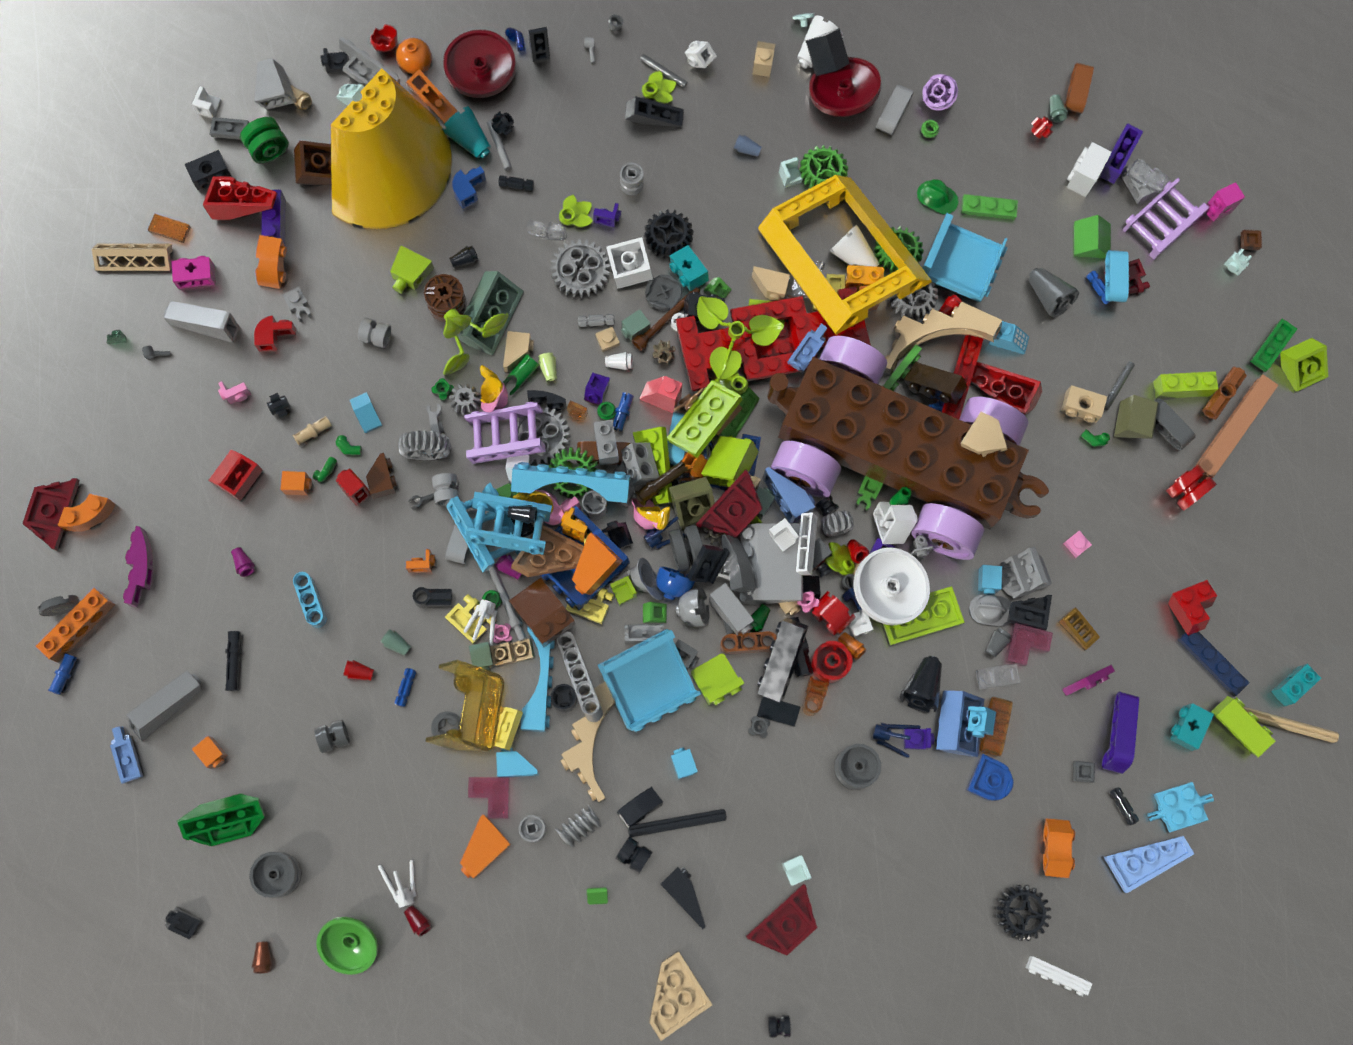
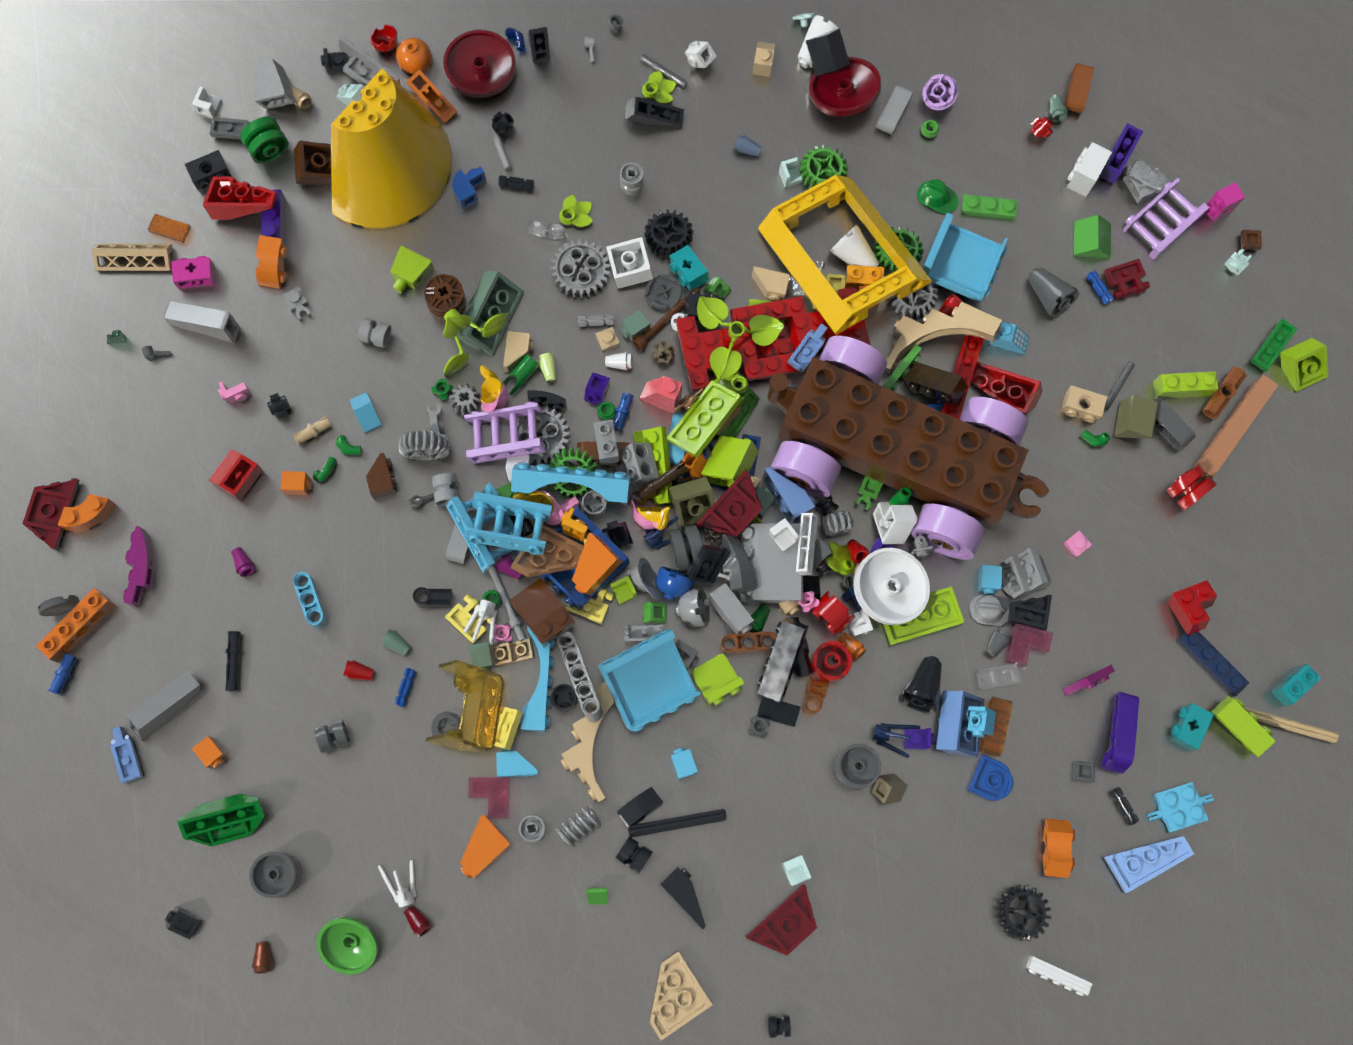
(267, 331): red brick -> none
(352, 486): red brick -> none
(421, 565): orange bracket -> none
(465, 256): black cone -> none
(467, 133): teal cone -> none
(523, 513): black cone -> none
(577, 411): clear orange plate -> none
(605, 217): dark purple bracket -> none
(889, 788): none -> dark tan panel
(984, 436): tan slope -> none
(1084, 624): pearl gold slope -> none
(1116, 276): medium azure beam -> none

